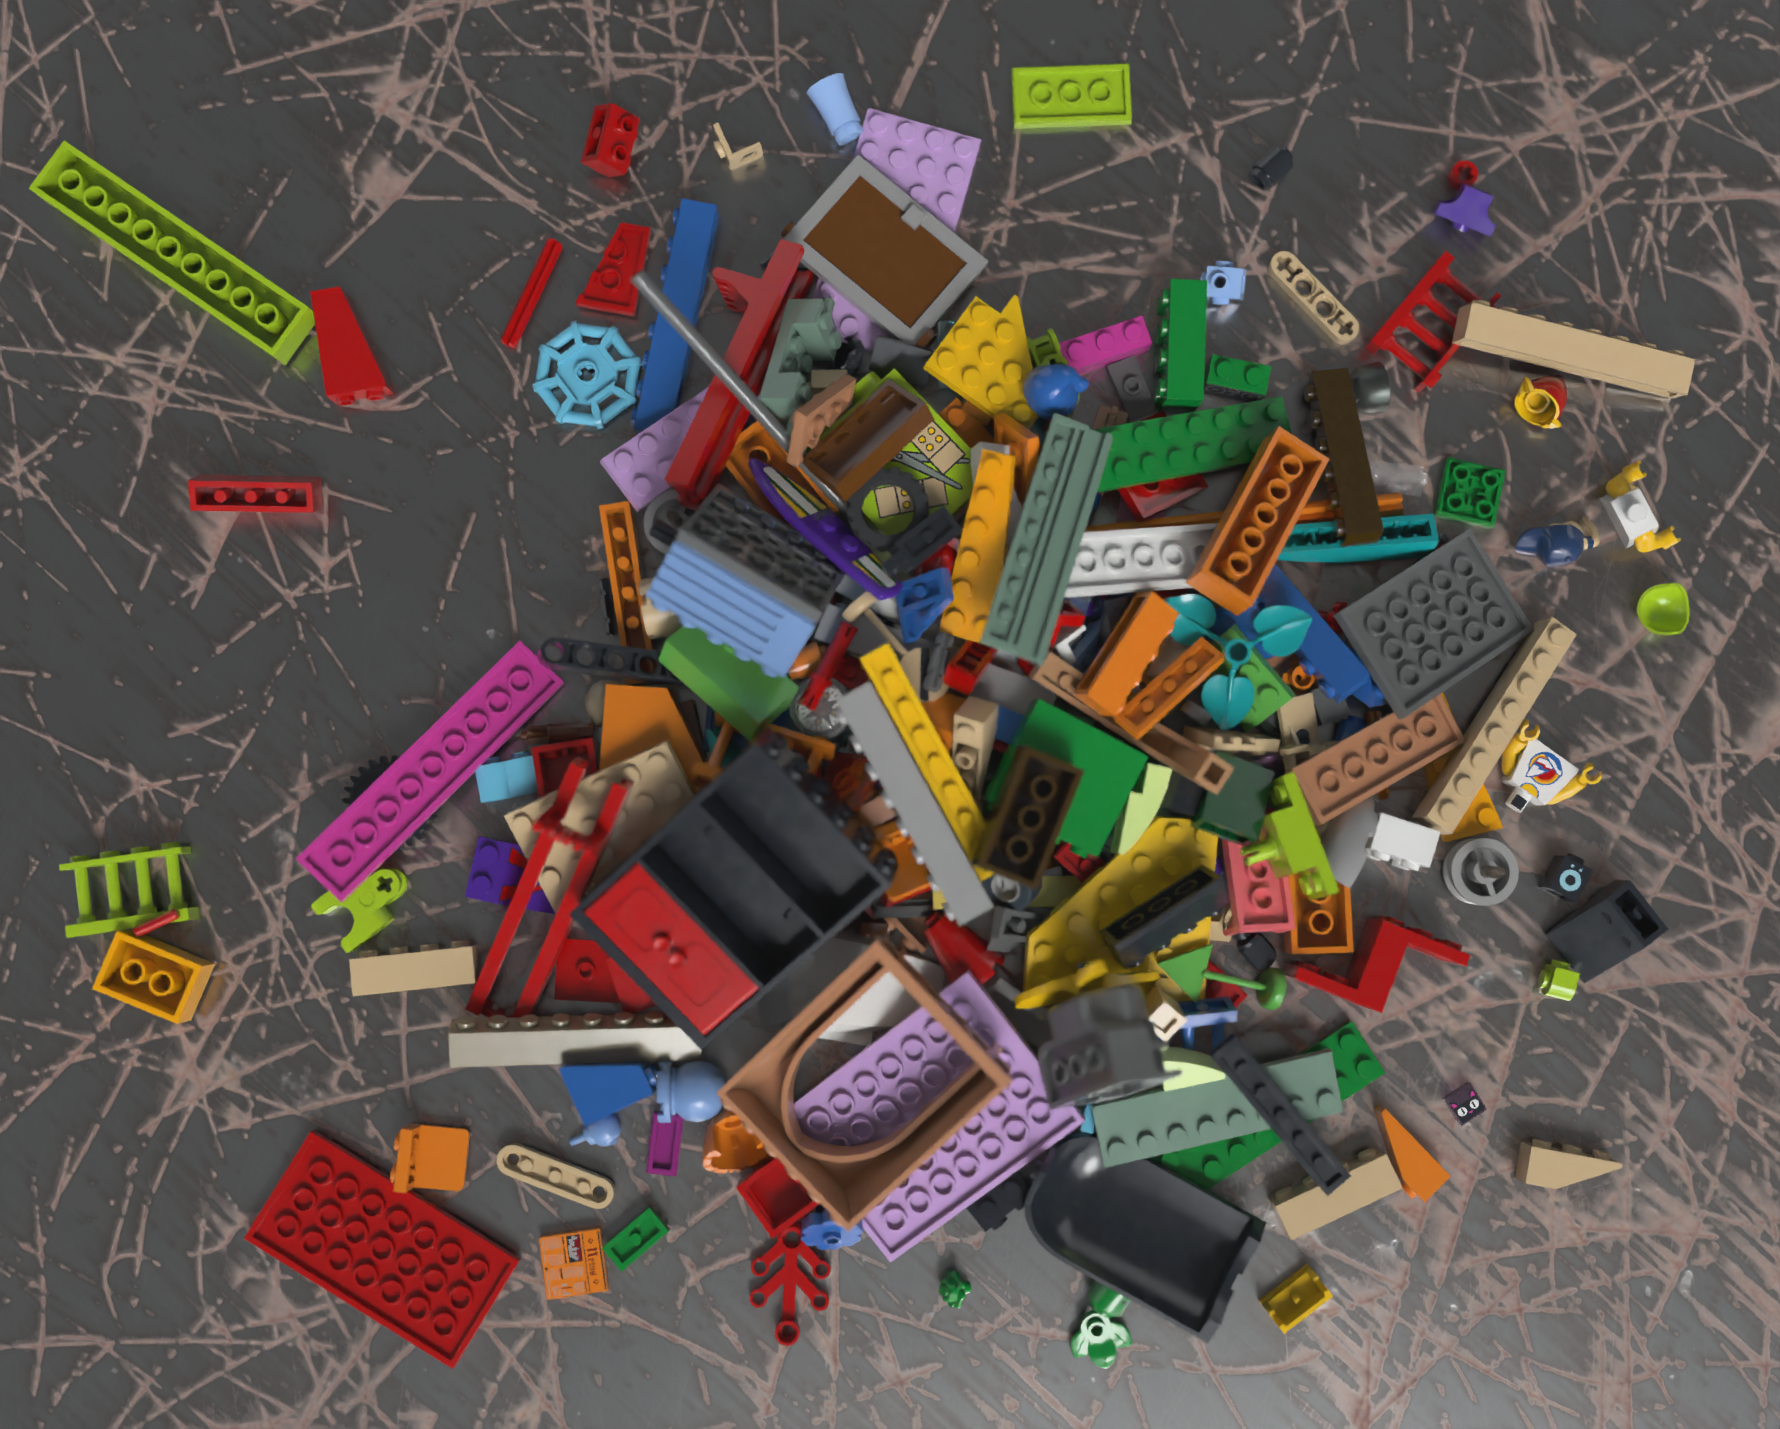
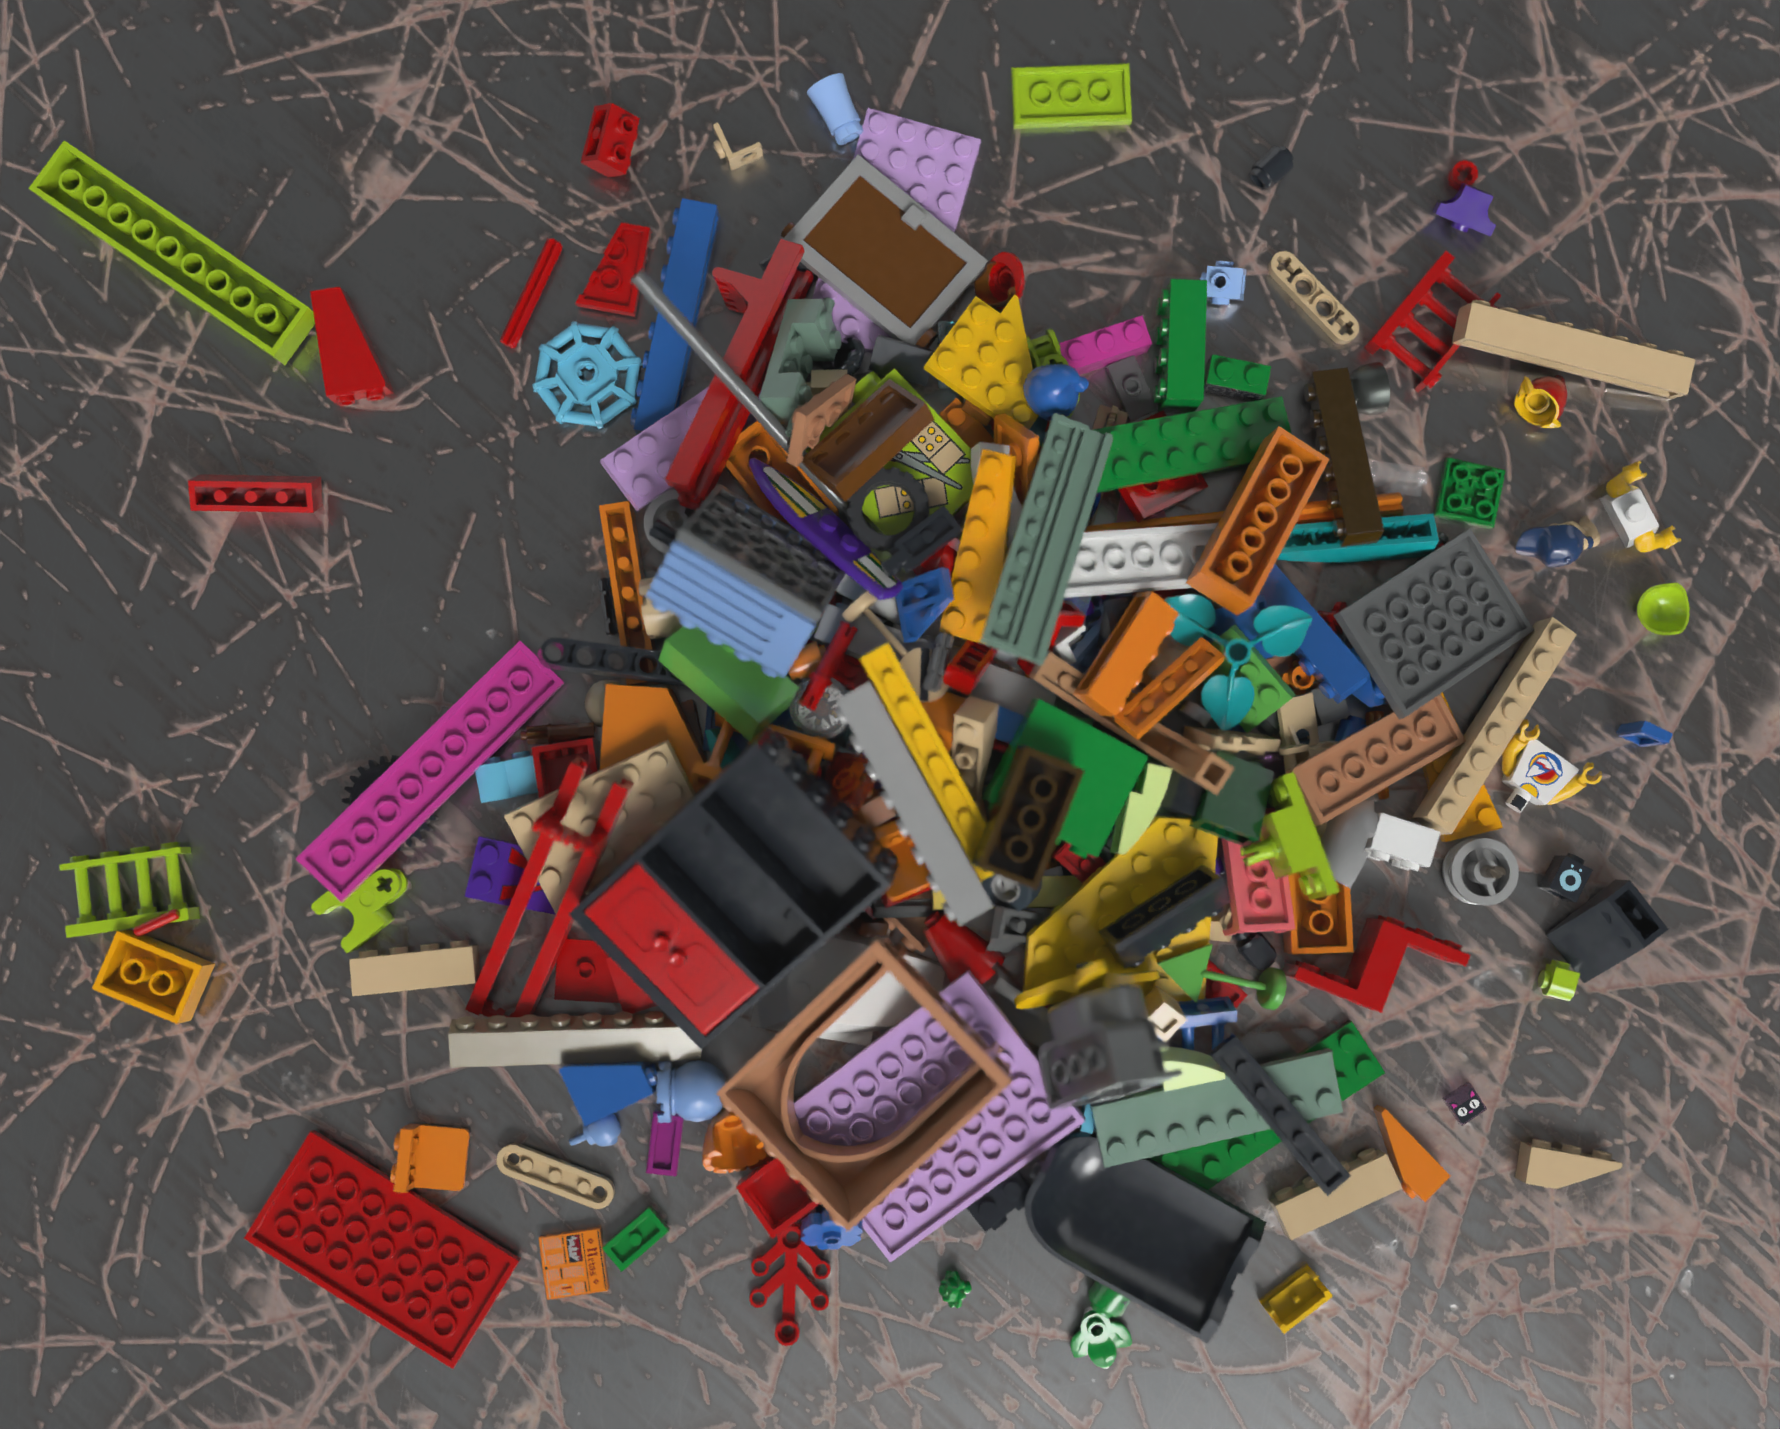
(1001, 280): none -> red piece
(1644, 733): none -> blue tile

